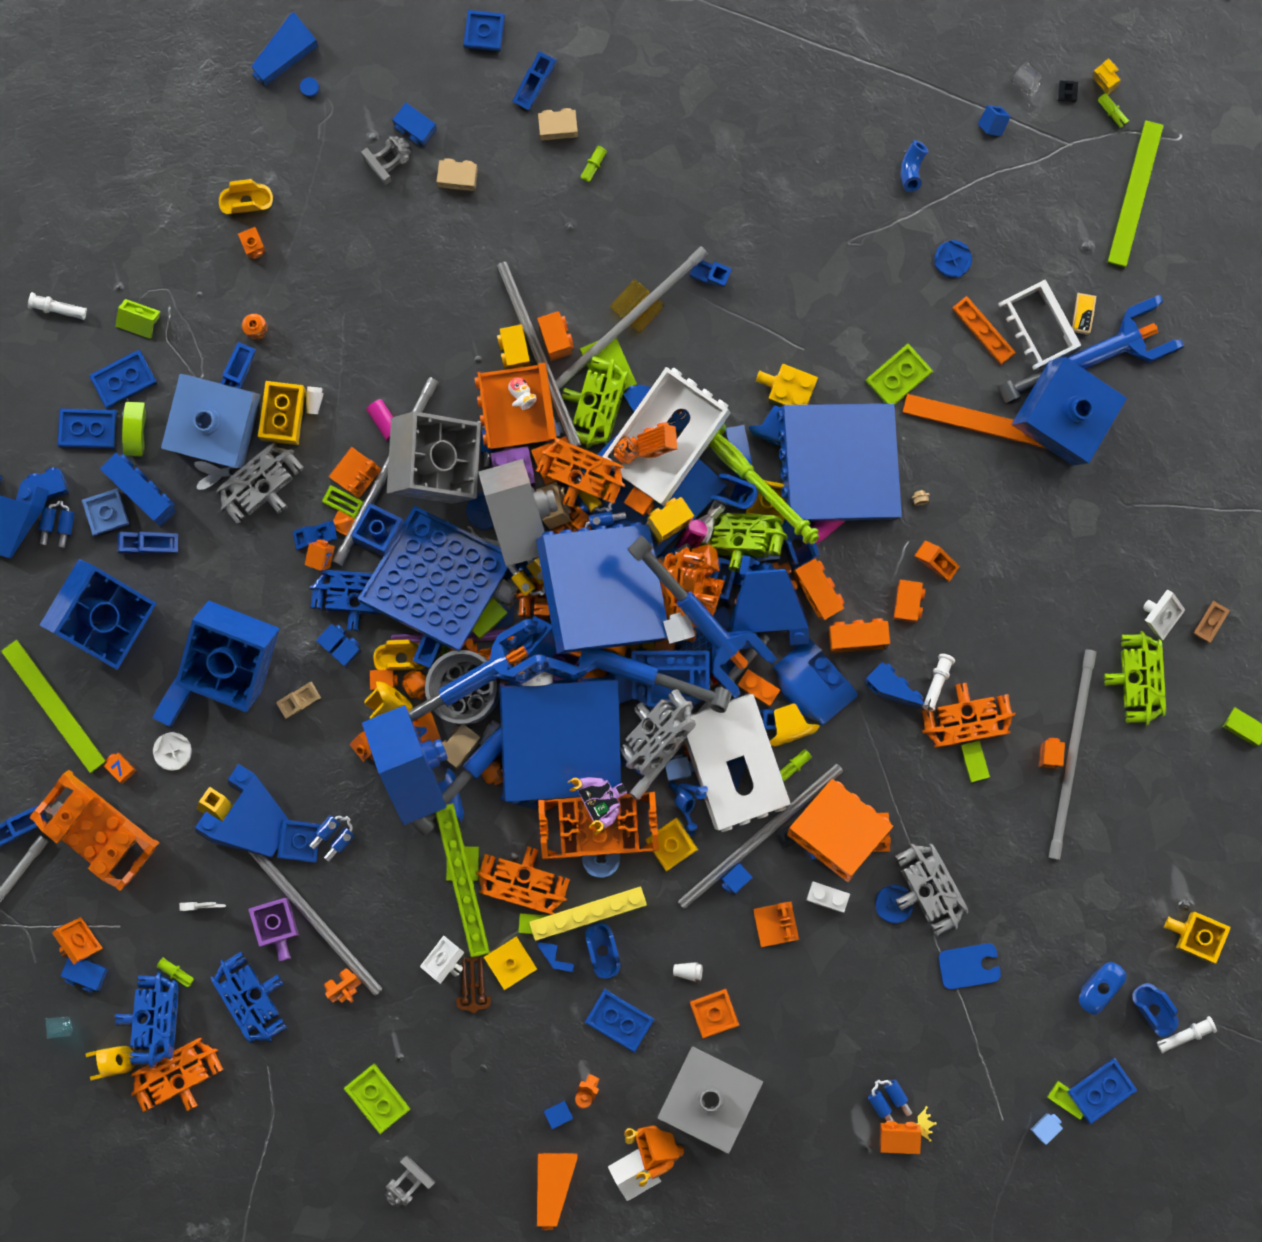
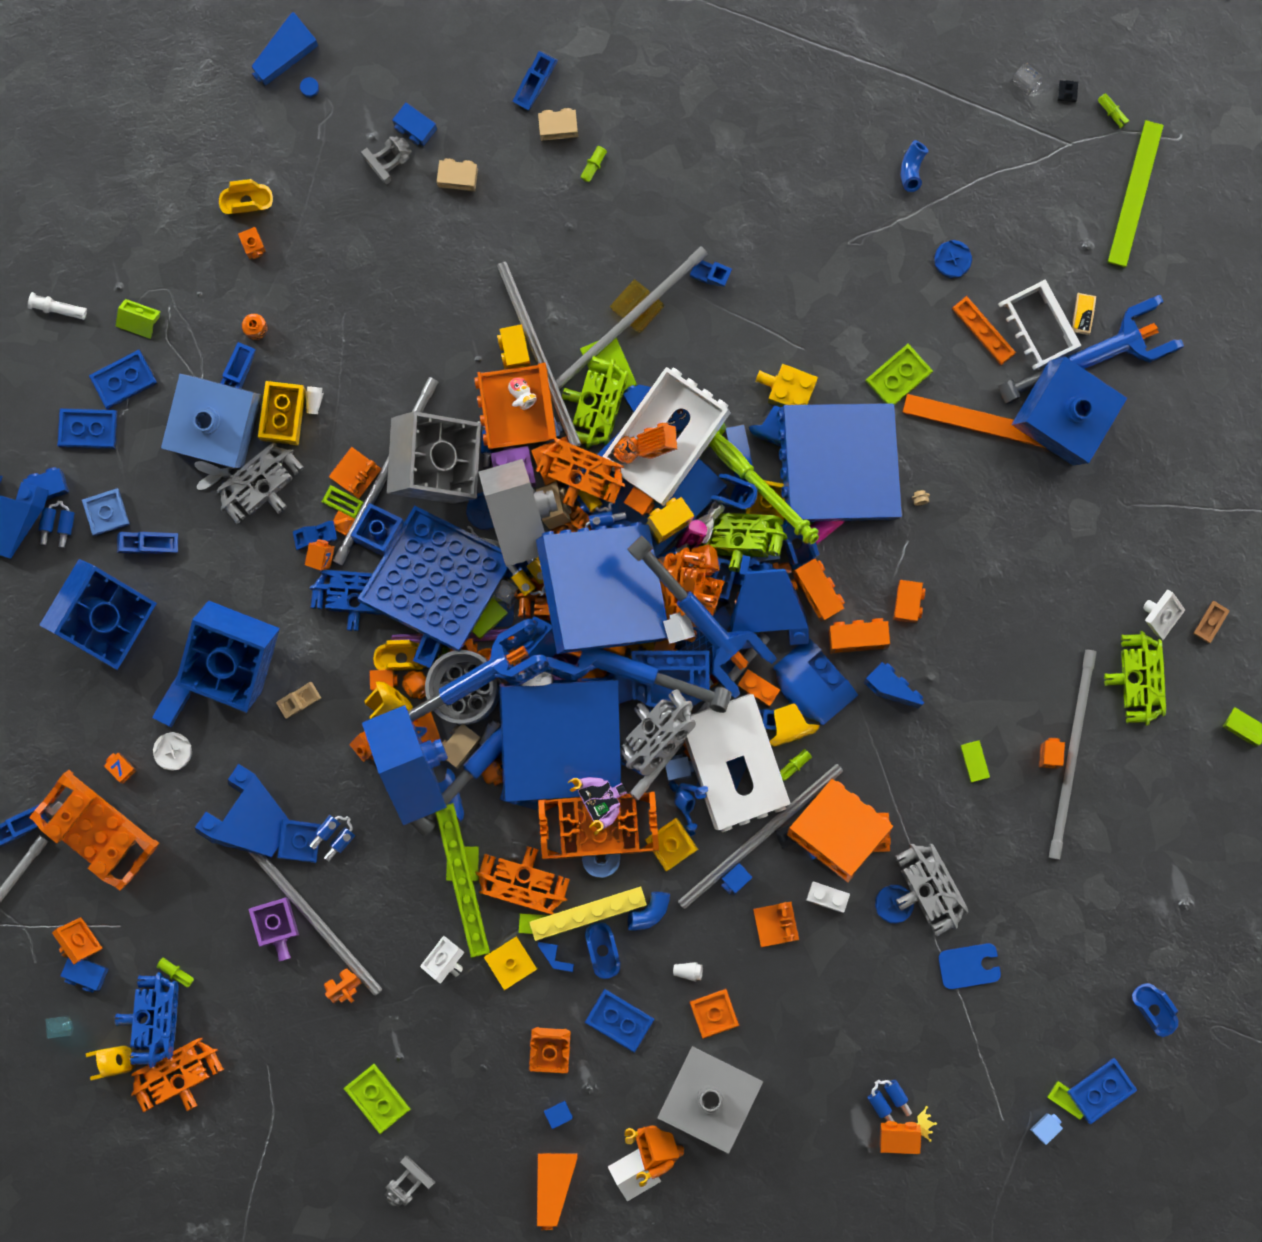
(53, 706): lime tile -> none
(133, 426): lime brick -> none
(134, 485): blue brick -> none
(194, 905): white piece -> none
(214, 804): yellow slope -> none
(239, 1006): blue piece -> none
(332, 638): blue piece -> none
(381, 416): dark pink brick -> none
(473, 1007): reddish brown piece -> none
(484, 30): blue plate -> none
(549, 1050): none -> orange slope
(556, 340): orange brick -> none
(587, 1092): orange hips -> none
(651, 914): none -> blue cylinder
(937, 560): orange slope -> none
(940, 674): white pin -> none
(970, 731): orange piece -> none
(994, 120): blue panel -> none
(1090, 998): blue piece -> none
(1106, 76): yellow piece -> none
(1195, 1031): white pin -> none
(1200, 936): yellow brick -> none

